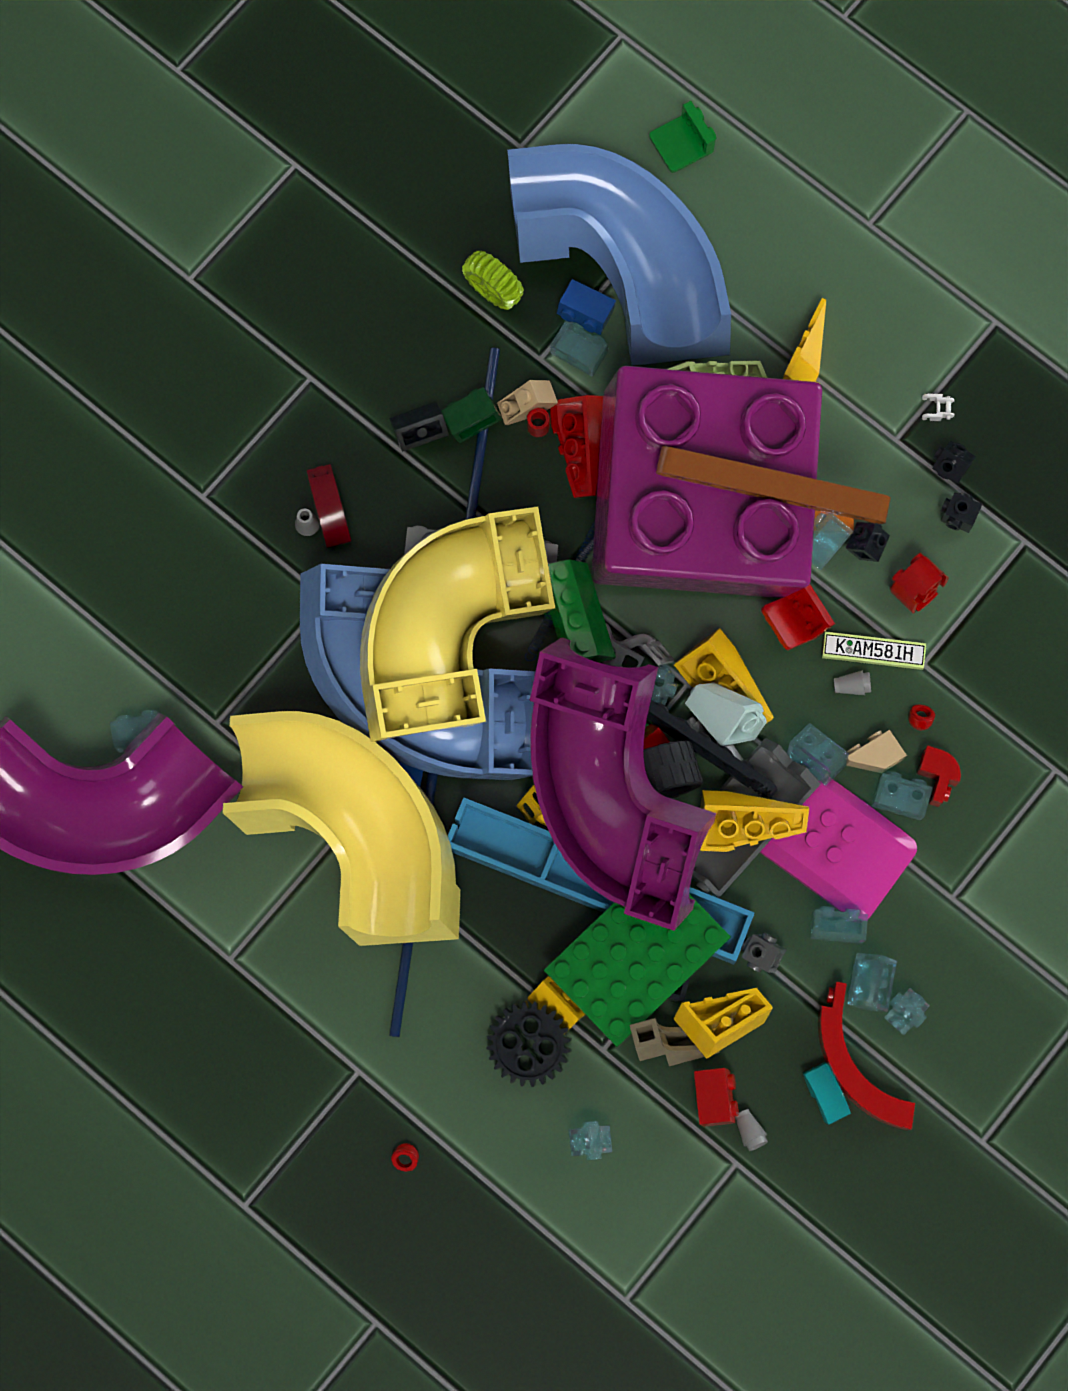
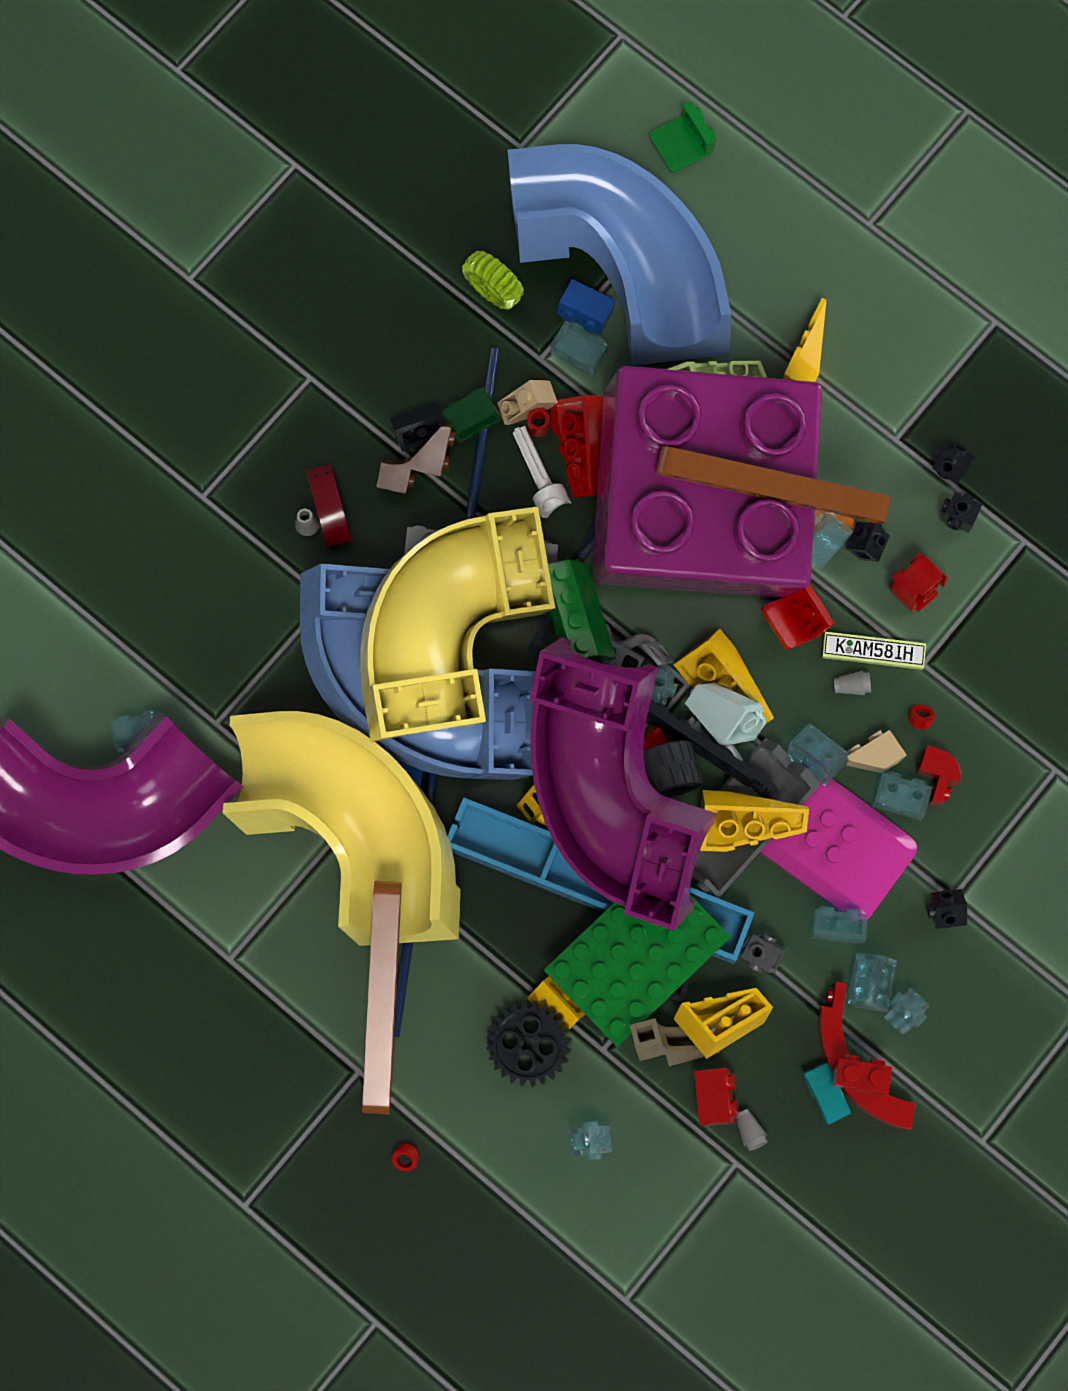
(382, 997): none -> beam
(429, 459): none -> arch
(549, 495): none -> white piece
(862, 1076): none -> red brick
(938, 398): white piece -> none
(948, 909): none -> black brick

